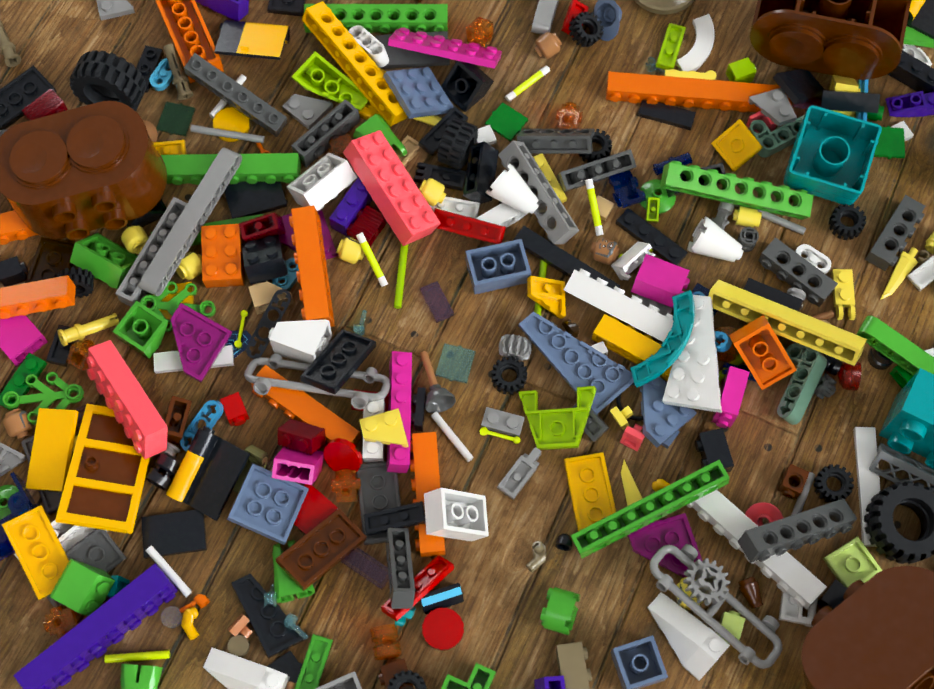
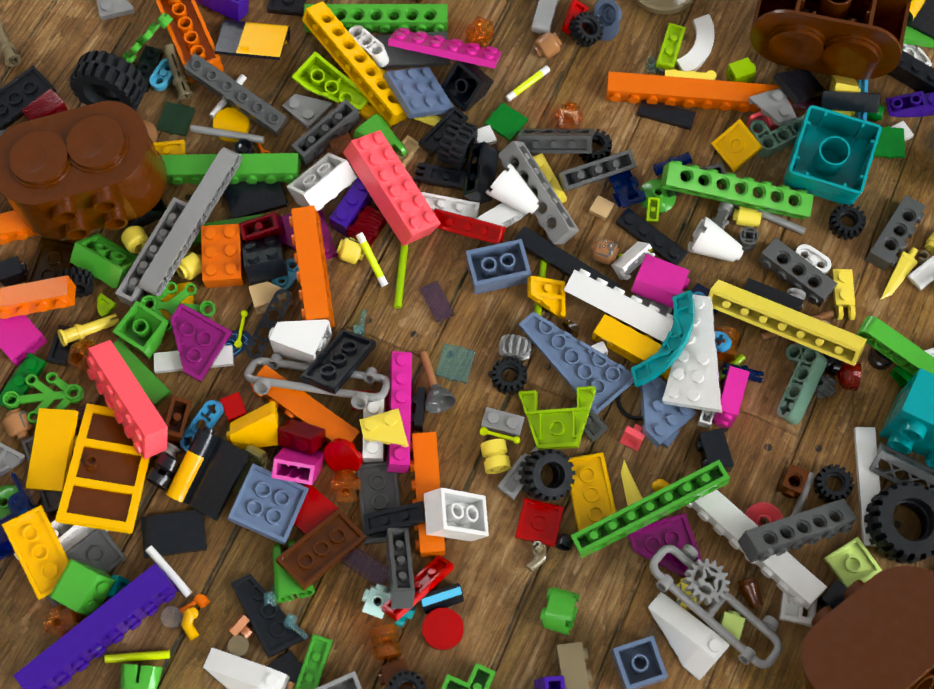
(105, 305): none -> lime tile
(149, 382): none -> bright green tile
(163, 20): none -> bright green plant
(244, 146): none -> black wheel
(256, 428): none -> yellow slope
(372, 607): none -> light aqua brick
(432, 191): light yellow head -> none
(452, 436): white bar -> none
(494, 452): none -> light yellow wheel
(532, 475): none -> black tyre
(539, 522): none -> red tile
(594, 207): neon yellow bar -> none
(621, 416): light yellow tile -> none
(705, 418): none -> white piece
(762, 352): orange slope -> none

